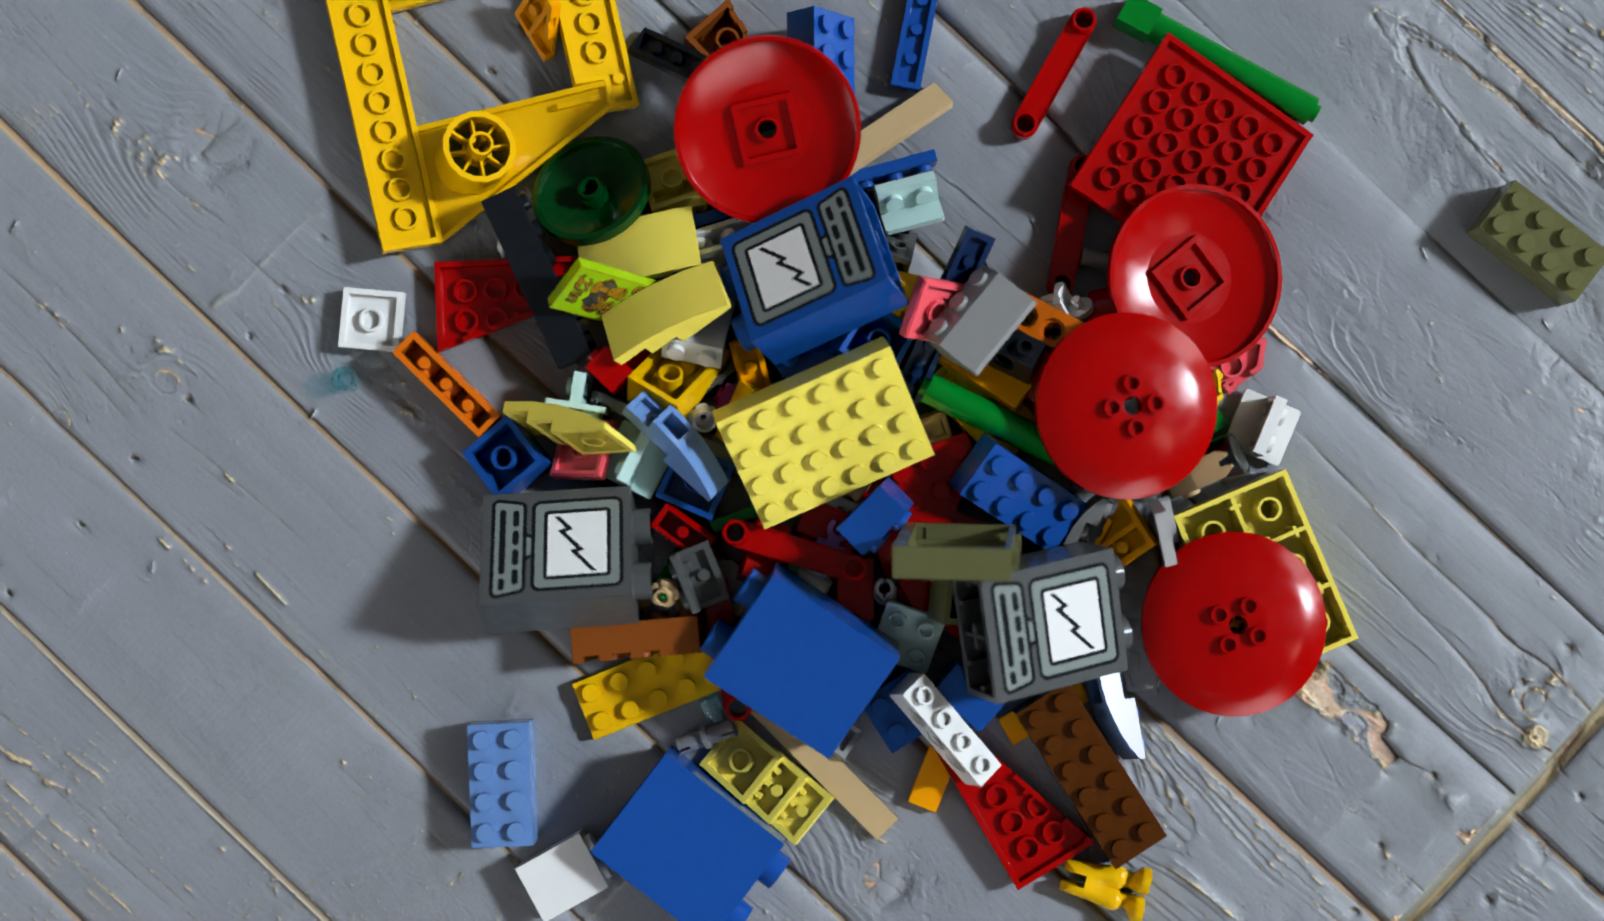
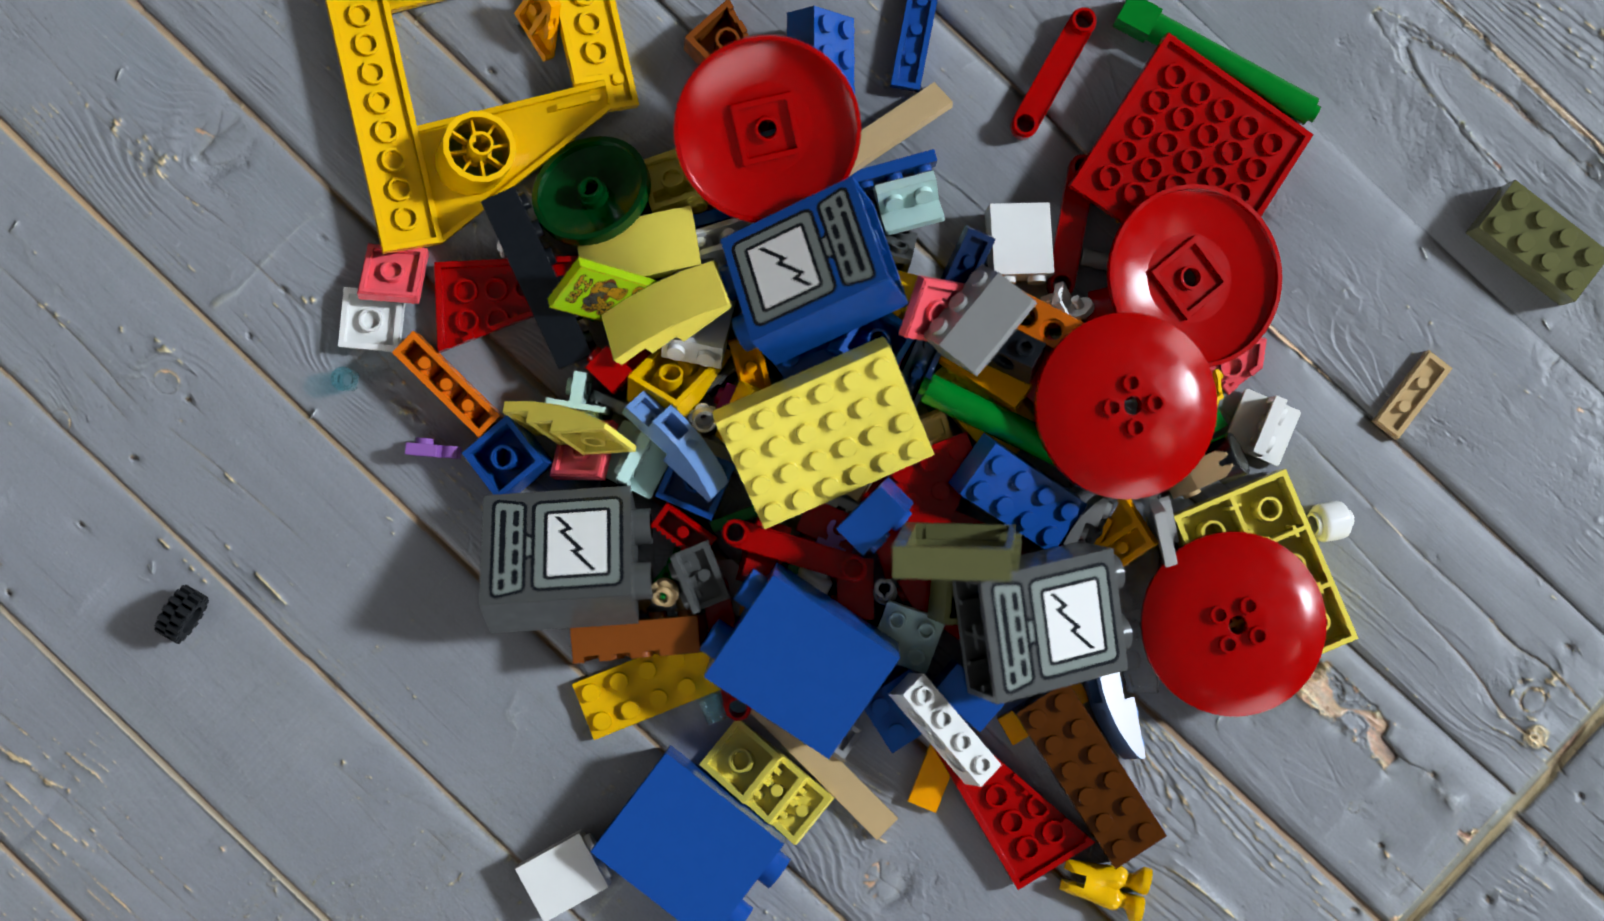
(181, 614): none -> black tyre
(393, 275): none -> coral plate
(426, 448): none -> medium lavender plate
(502, 783): medium blue brick -> none
(665, 54): black tile -> none
(706, 736): light grey pin -> none
(1022, 241): none -> white brick
(1330, 521): none -> white head
(1411, 394): none -> tan tile

